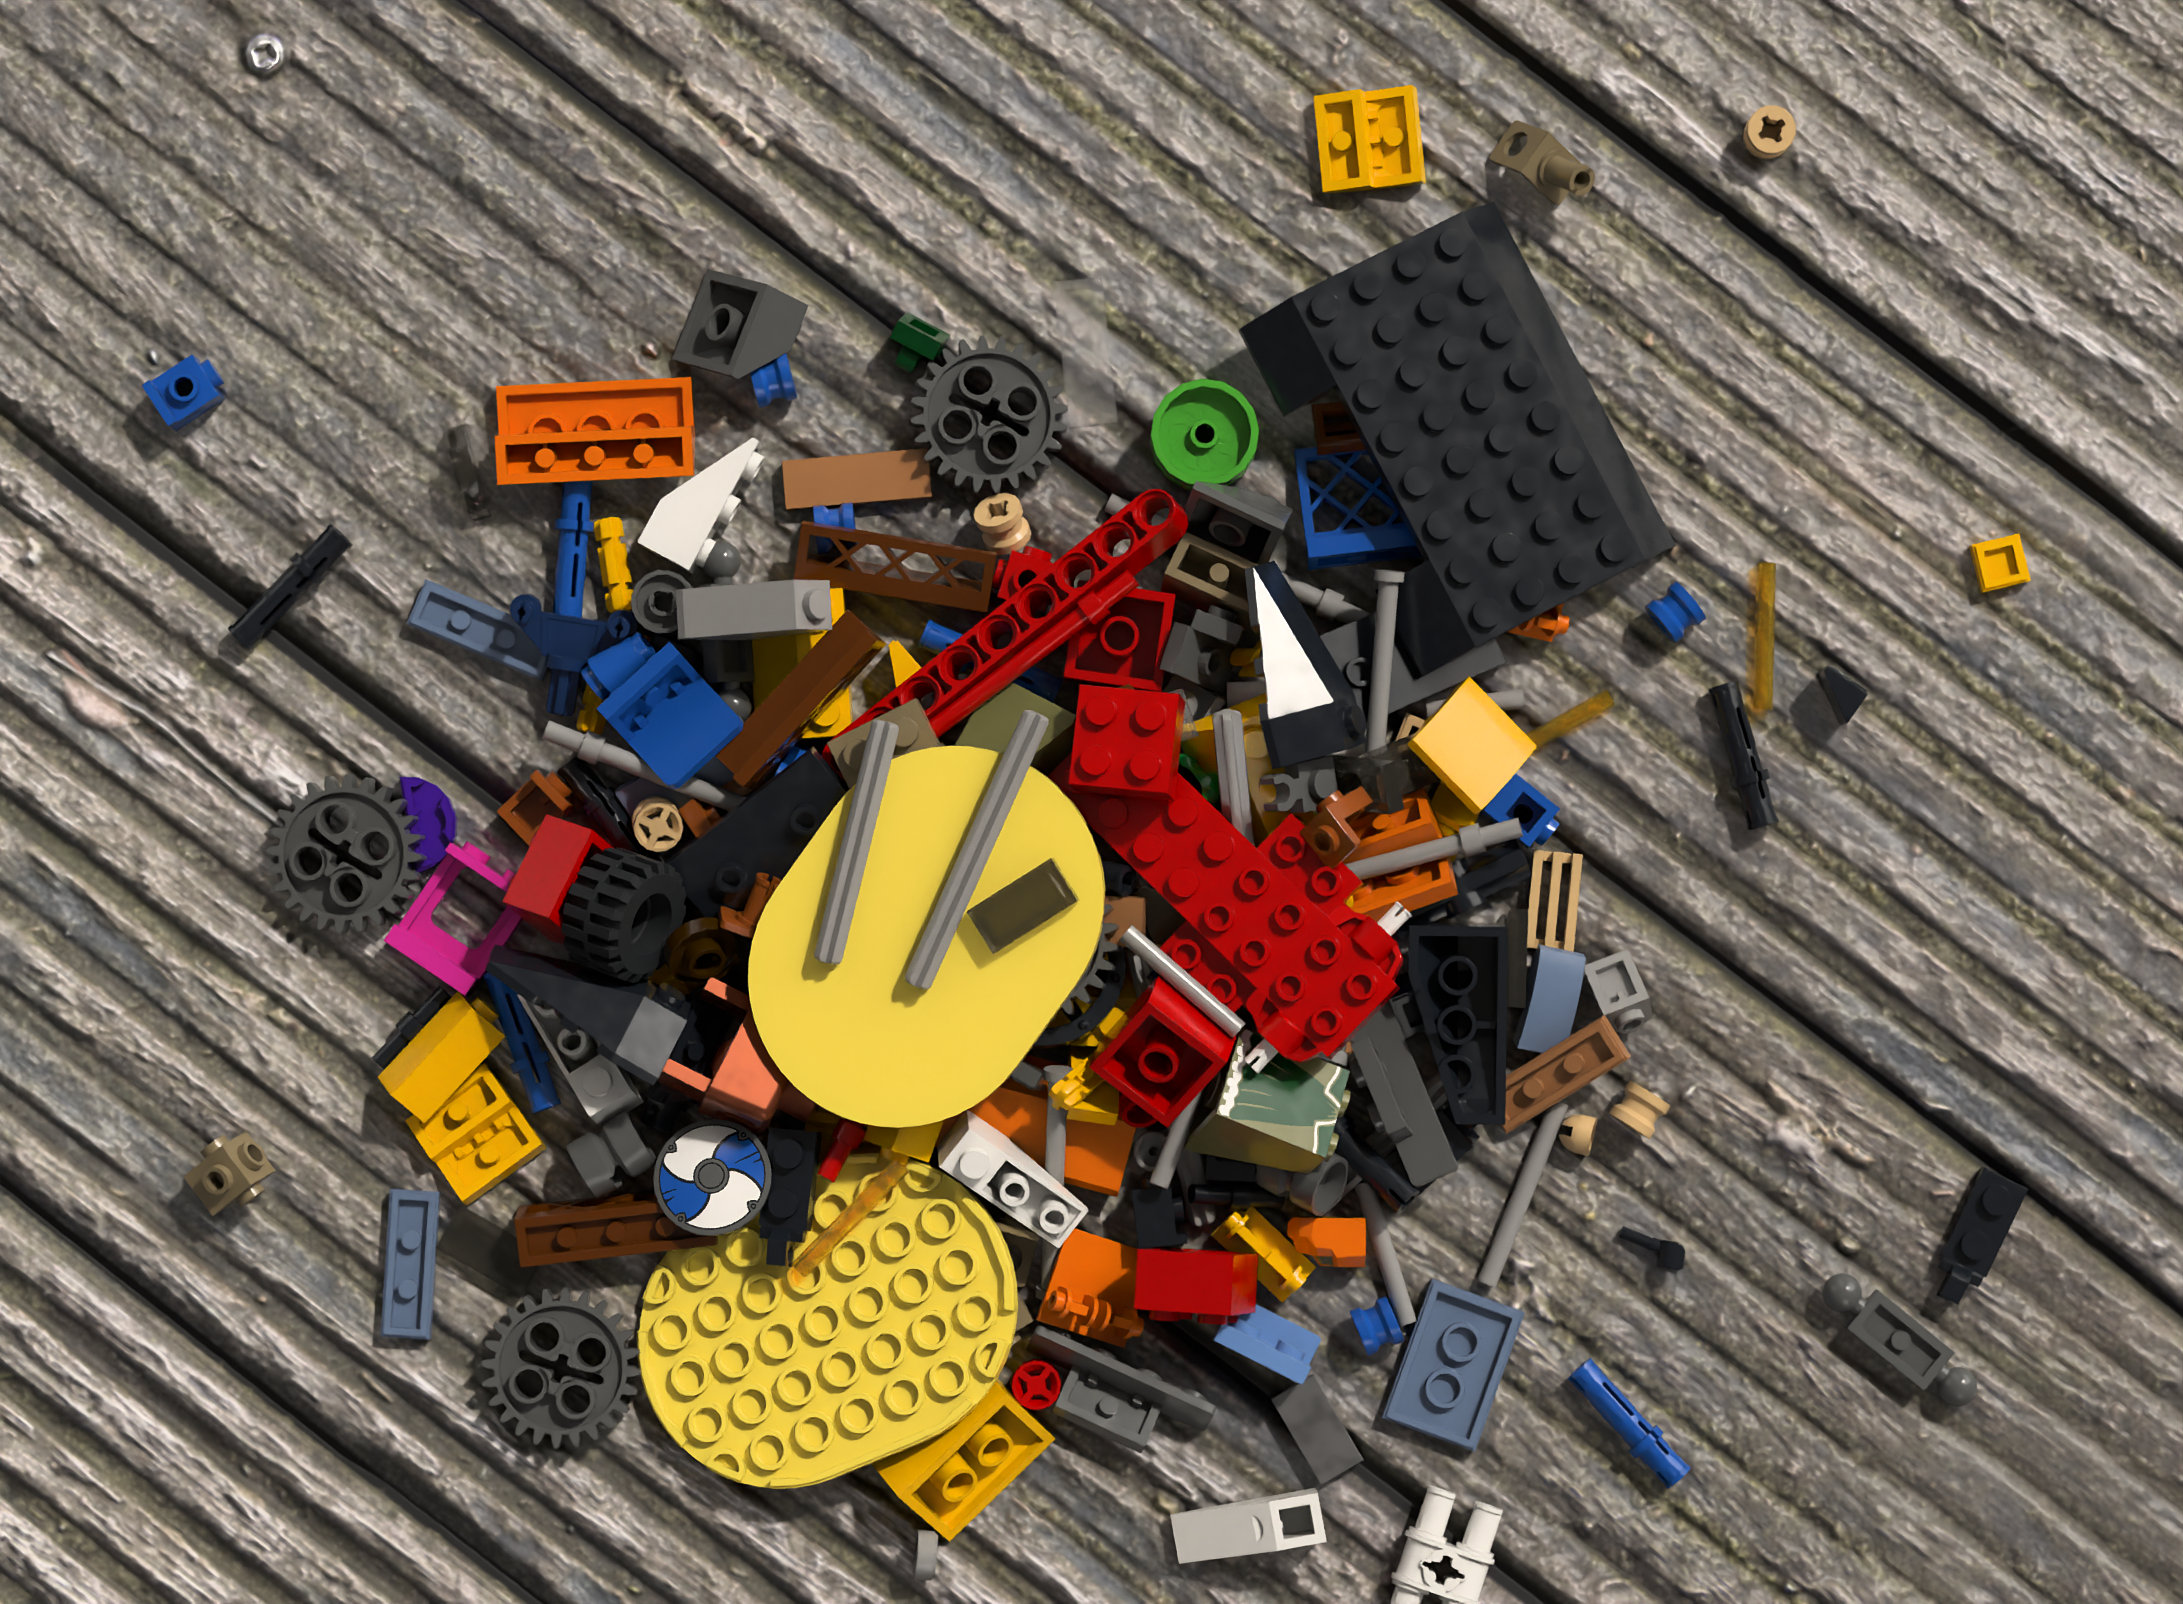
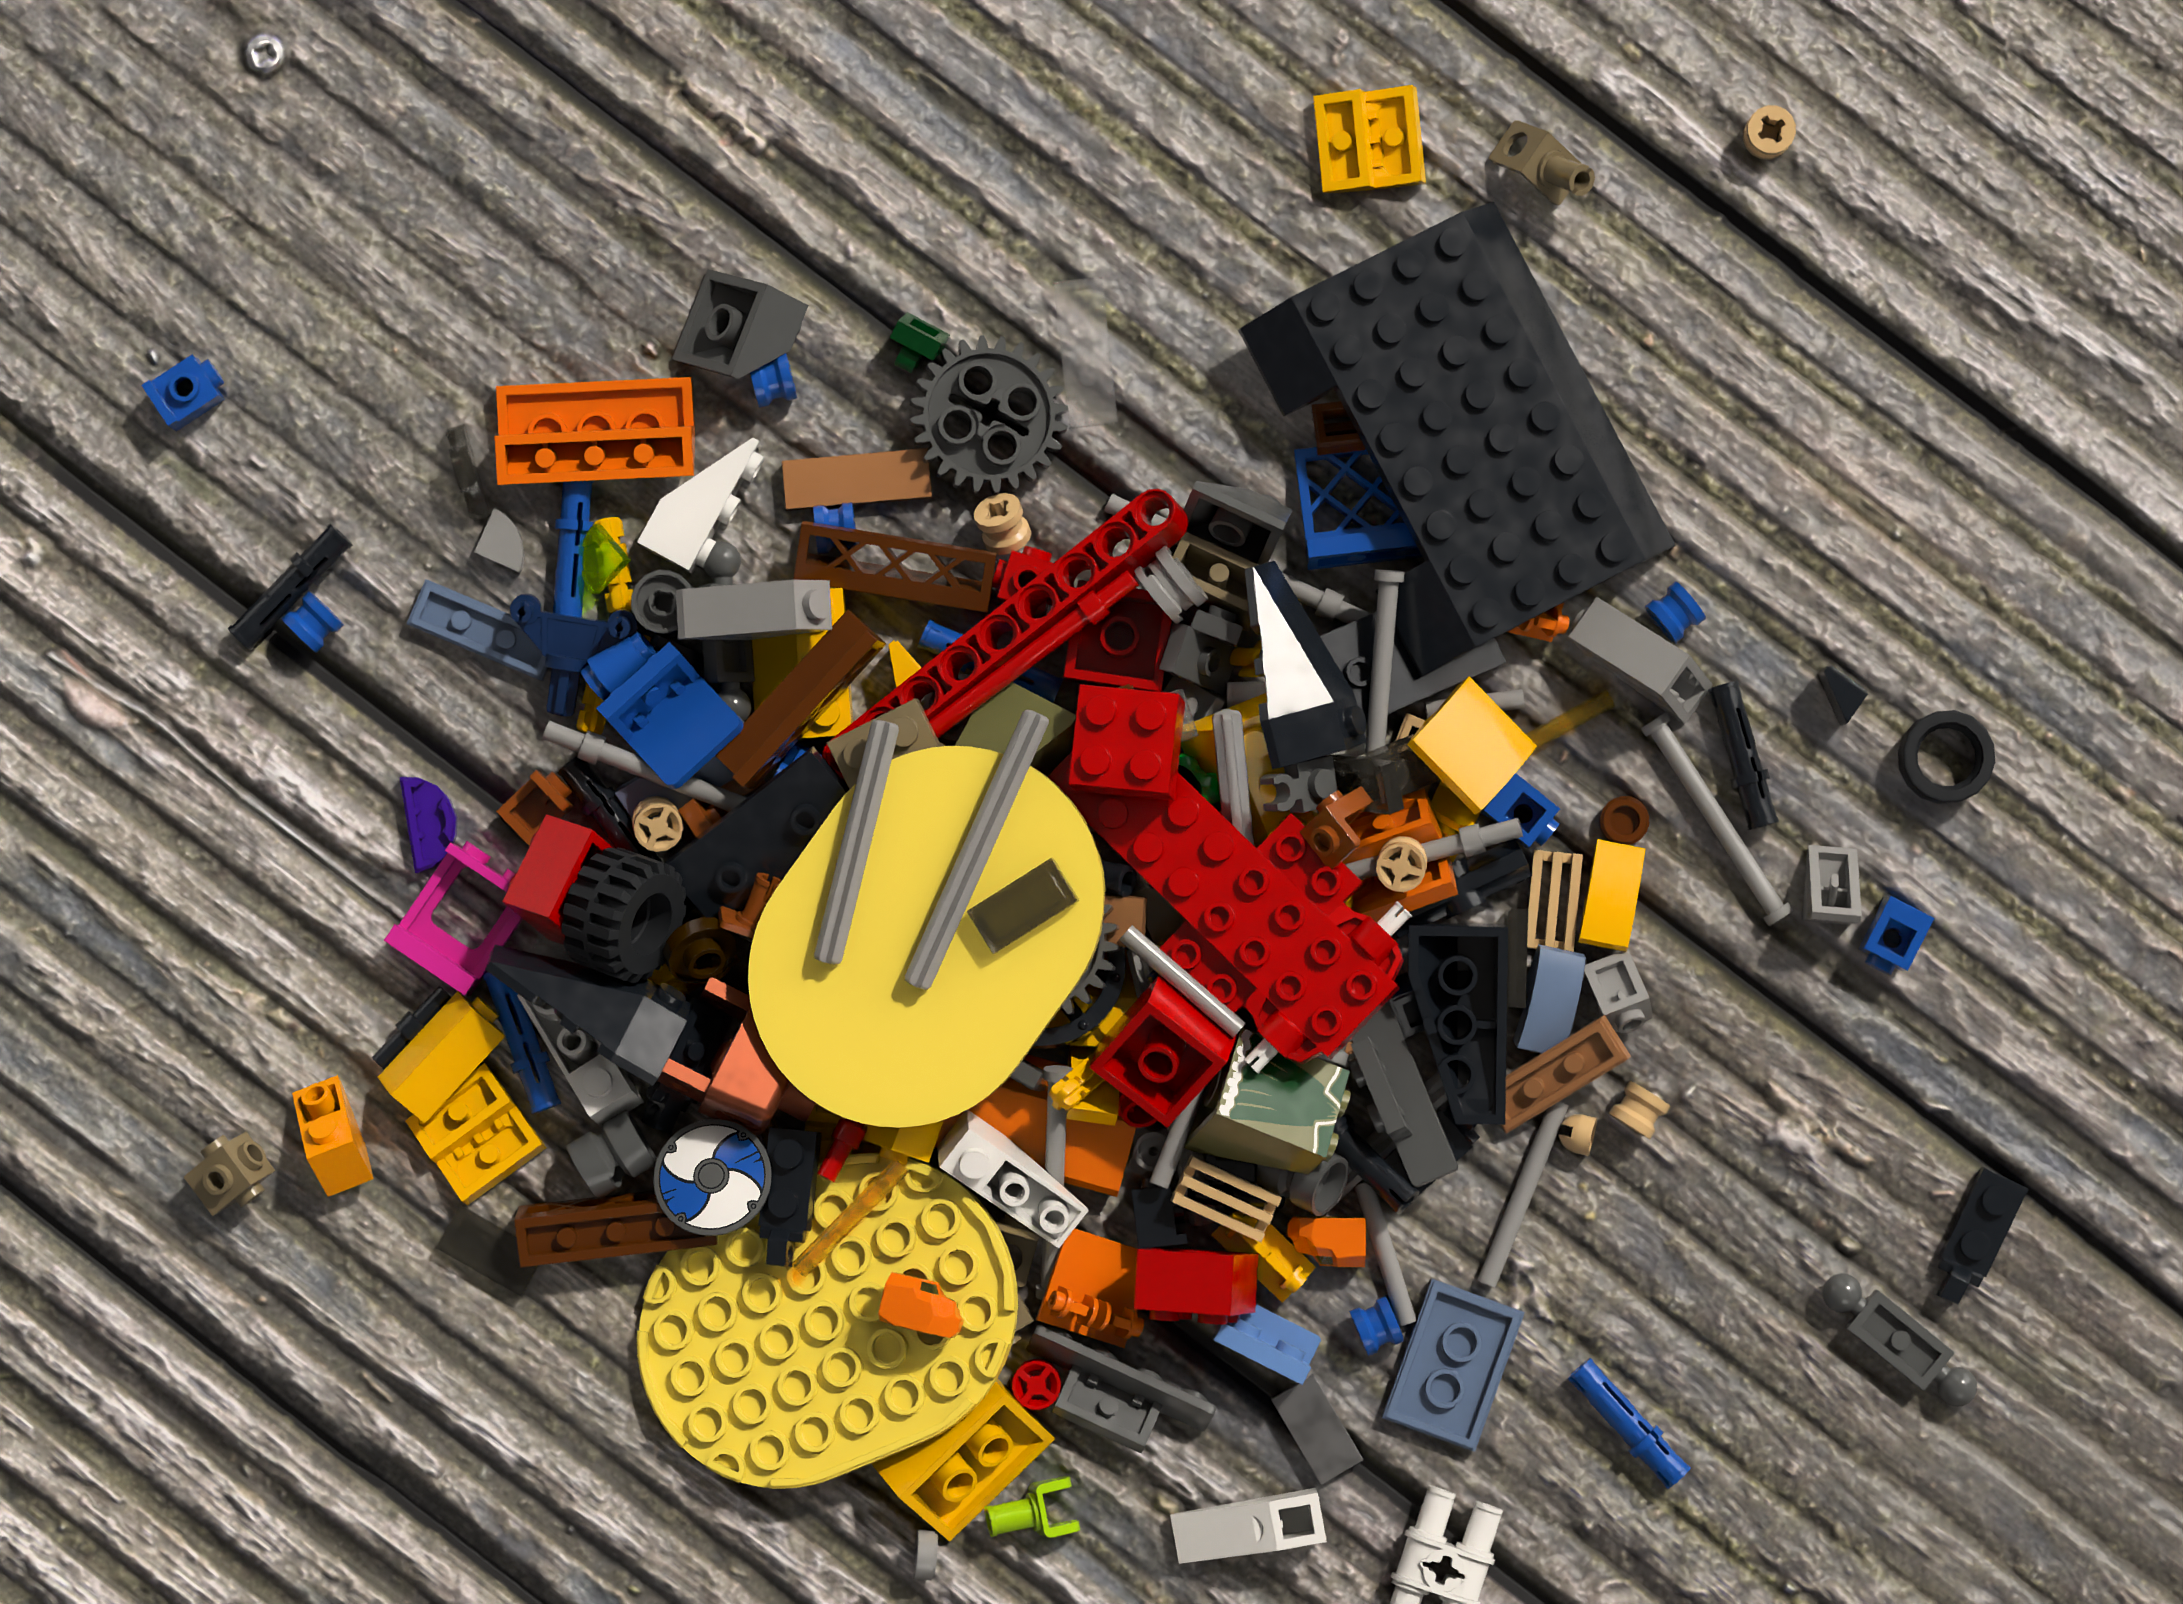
(312, 621): none -> blue wheel
(332, 1136): none -> light orange slope
(367, 816): dark grey gear -> none
(410, 1264): sand blue tile -> none
(502, 542): none -> light grey tile
(548, 1410): dark grey gear -> none
(601, 559): none -> clear neon green tile
(919, 1306): none -> orange rock
(1029, 1512): none -> lime piece
(1171, 584): none -> light grey wheel
(1217, 409): bright green wheel -> none
(1264, 1216): none -> tan tile
(1399, 873): none -> tan wheel
(1611, 895): none -> yellow slope
(1624, 820): none -> reddish brown tile
(1640, 659): none -> light grey slope
(1670, 1253): black hand -> none
(1717, 819): none -> light grey bar
(1764, 636): clear yellow piece -> none
(1832, 886): none -> light grey slope
(1908, 923): none -> blue brick
(1957, 721): none -> black tyre
(1999, 563): yellow tile -> none

